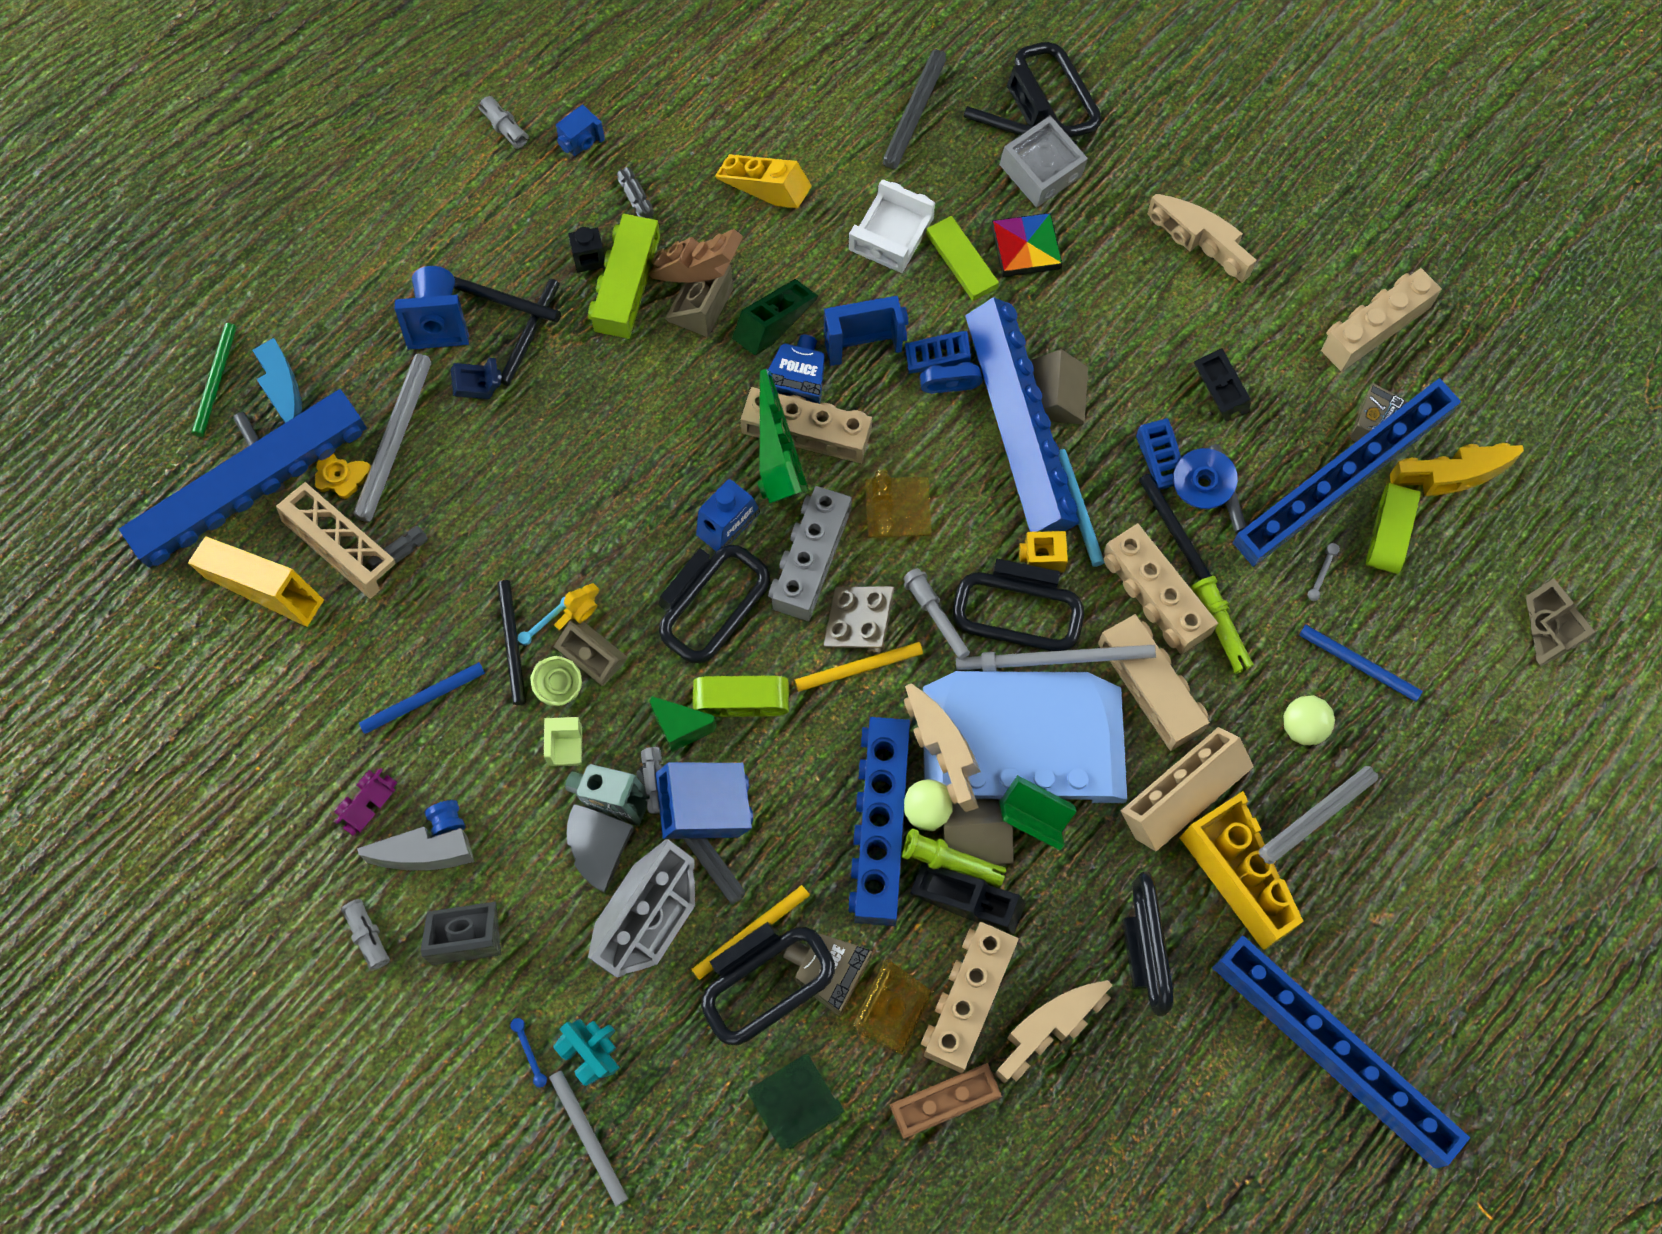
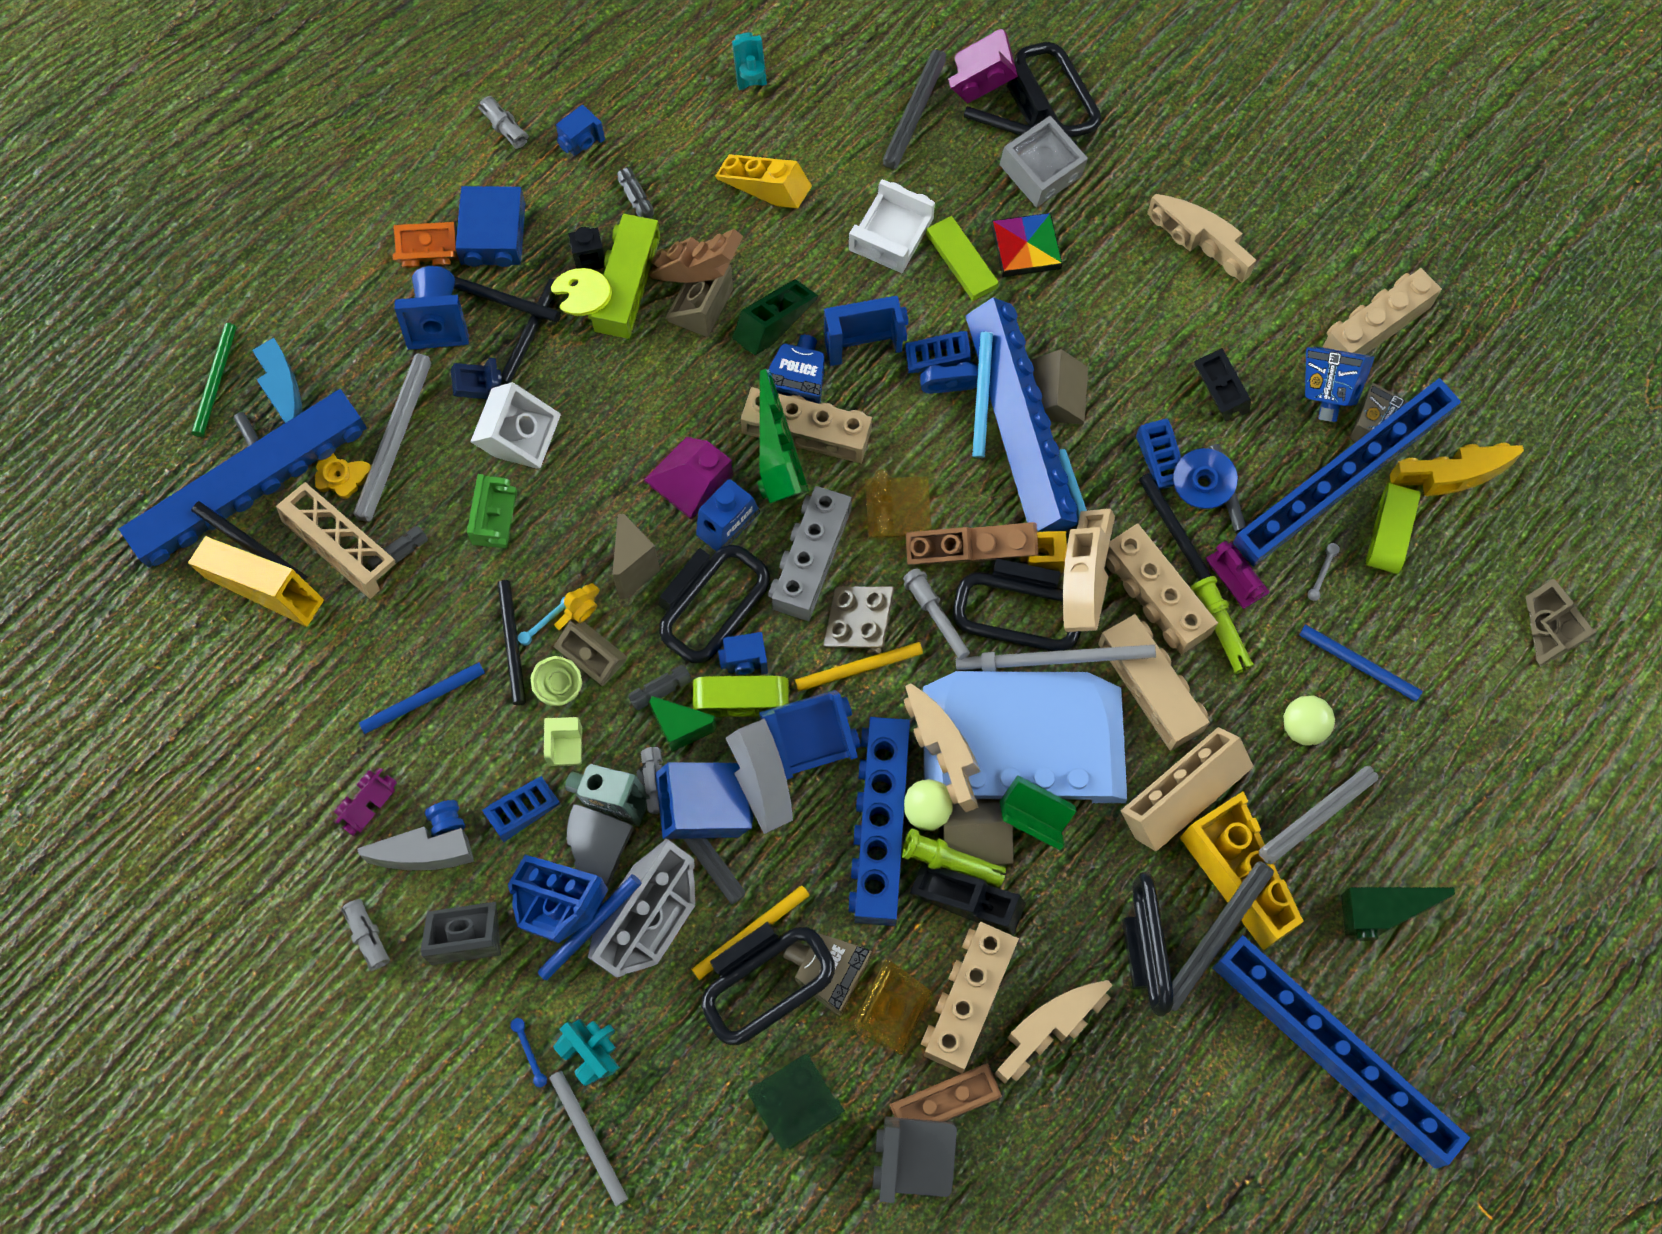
(239, 536): none -> black bar
(425, 243): none -> orange bracket
(490, 226): none -> blue brick
(491, 512): none -> bright green hinge
(515, 426): none -> white slope
(517, 824): none -> blue slope
(554, 898): none -> blue wedge
(586, 931): none -> blue bar
(587, 296): none -> neon yellow piece
(633, 558): none -> dark tan slope
(660, 687): none -> dark grey axle
(691, 475): none -> magenta slope
(743, 654): none -> blue brick
(749, 60): none -> teal hips
(761, 775): none -> light grey slope
(812, 732): none -> blue panel
(915, 1158): none -> dark grey bracket
(972, 544): none -> medium nougat slope
(982, 394): none -> medium azure bar
(983, 67): none -> bracket
(1084, 570): none -> tan slope
(1220, 932): none -> dark grey axle
(1237, 574): none -> magenta hinge
(1335, 379): none -> torso
(1376, 910): none -> dark green slope

